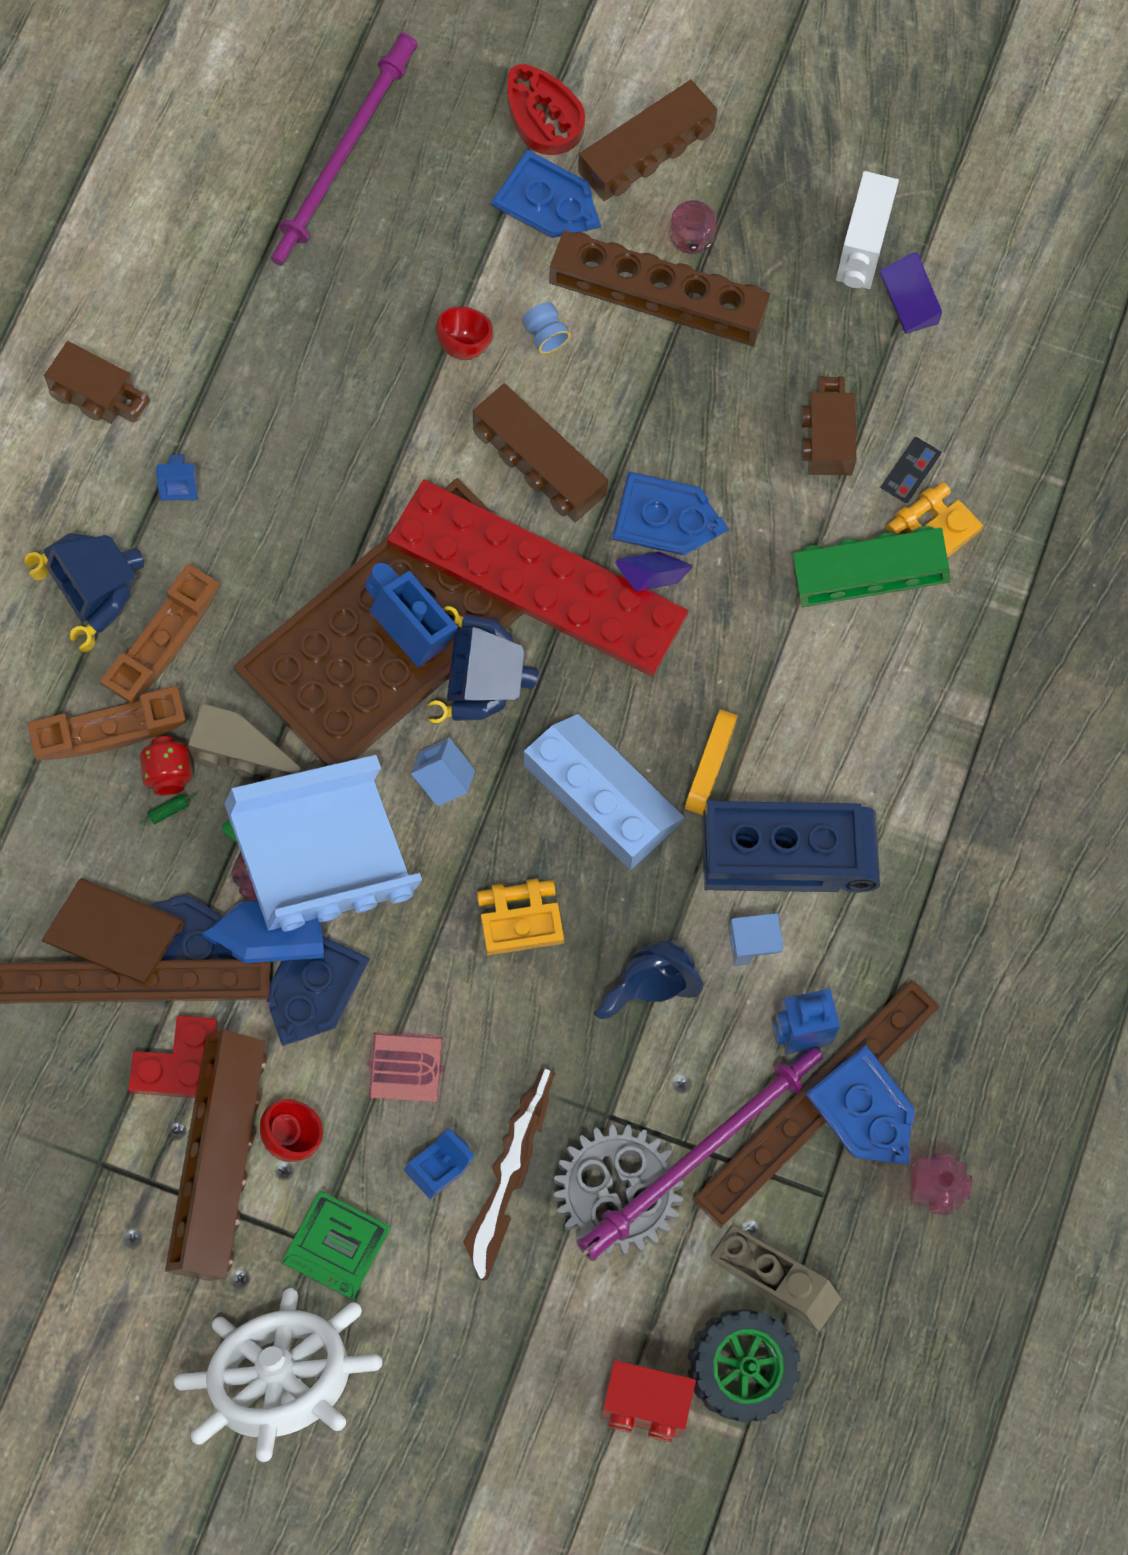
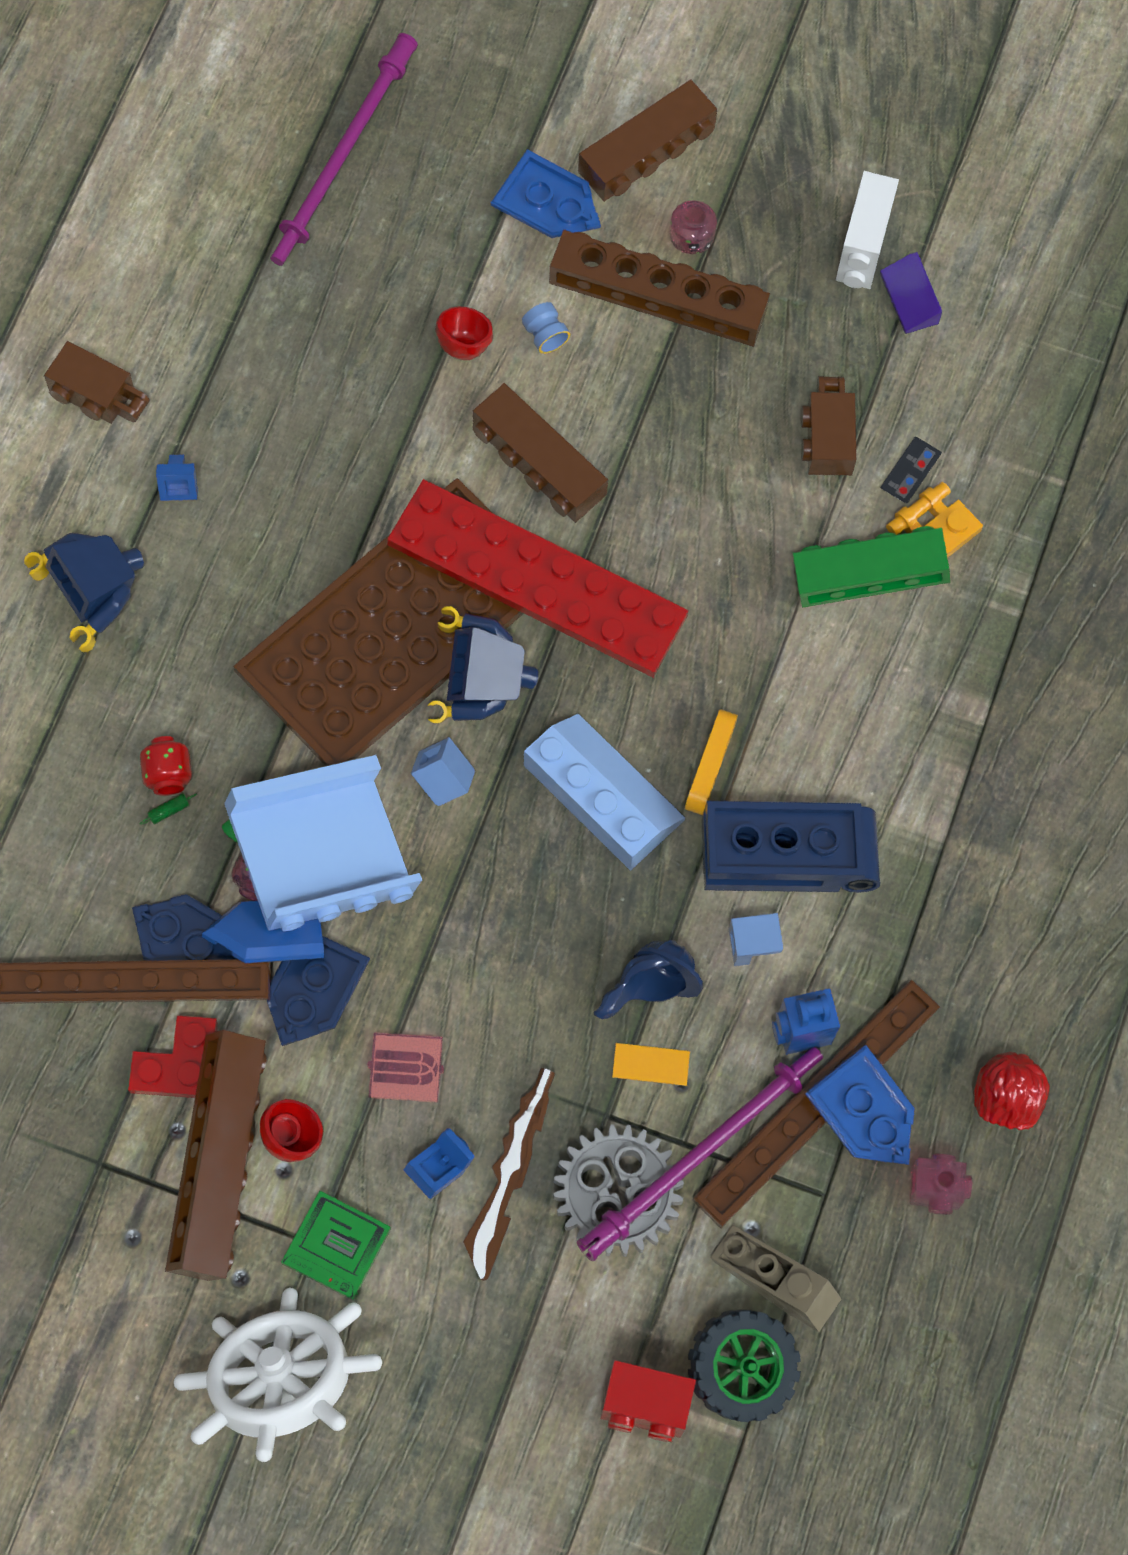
(108, 728): dark orange slope -> none
(113, 930): reddish brown piece -> none
(163, 637): dark orange slope -> none
(233, 742): dark tan slope -> none
(409, 613): blue brick -> none
(520, 927): light orange plate -> none
(561, 104): red piece -> none
(651, 1064): none -> light orange sticker
(652, 570): dark purple slope -> none
(666, 515): blue tile -> none
(1011, 1091): none -> red hair

